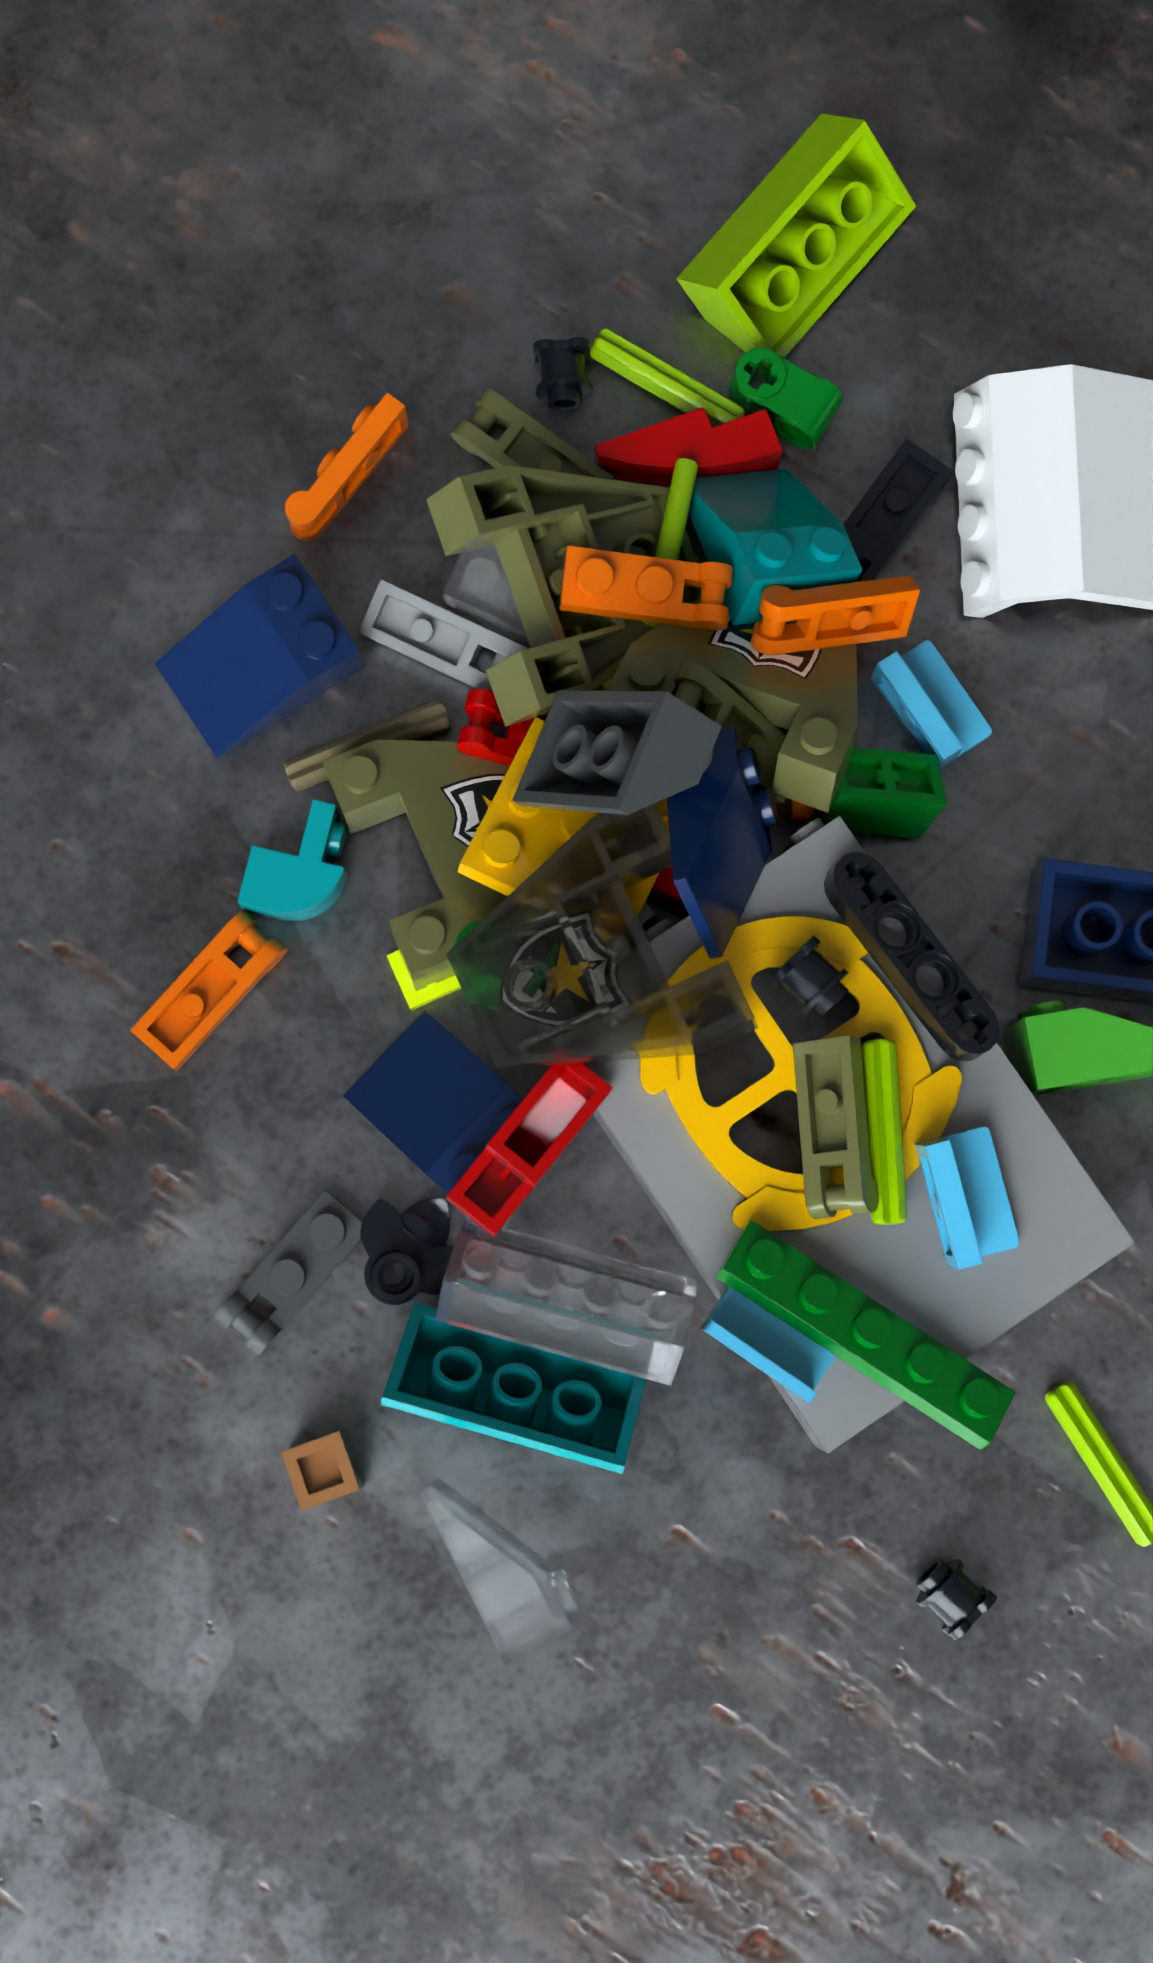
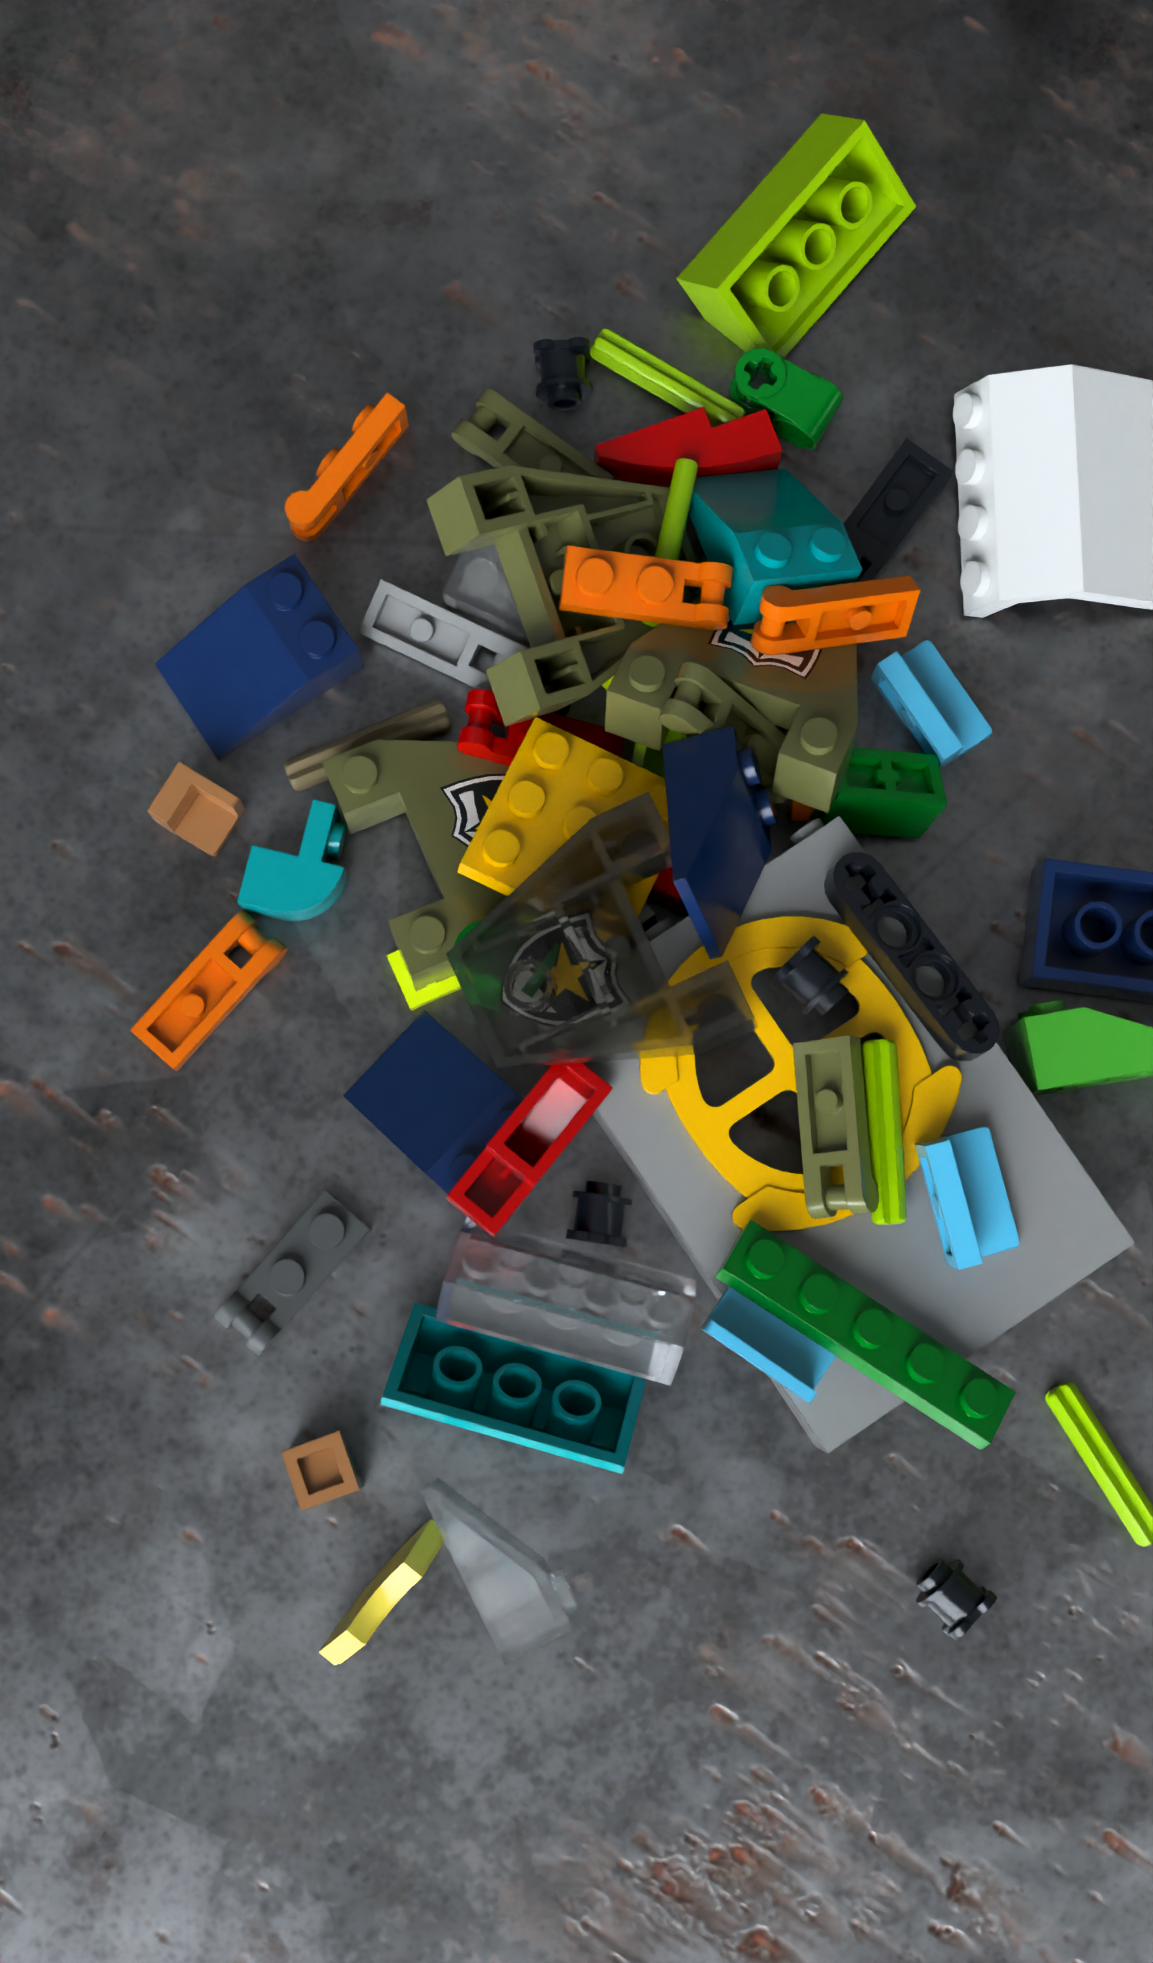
(196, 809): none -> medium nougat panel
(383, 1593): none -> light yellow tile
(410, 1239): black plate -> none
(599, 1214): none -> black brick
(616, 752): dark grey slope -> none

